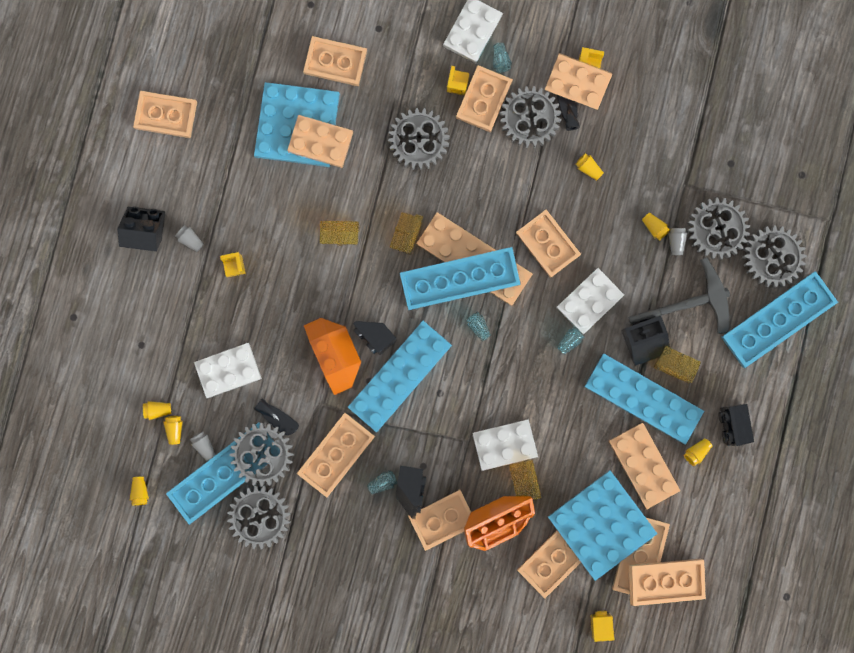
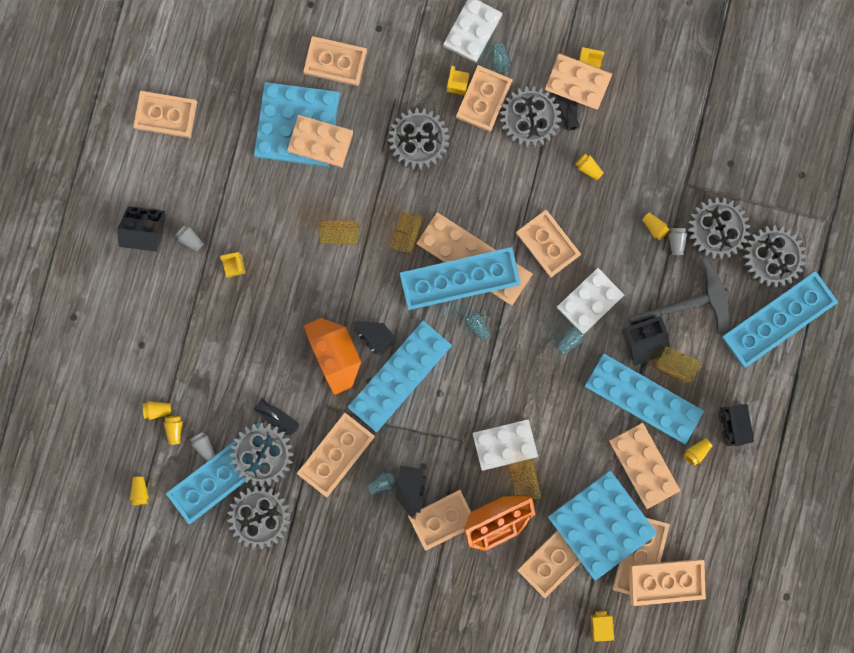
(227, 370): white plate -> none

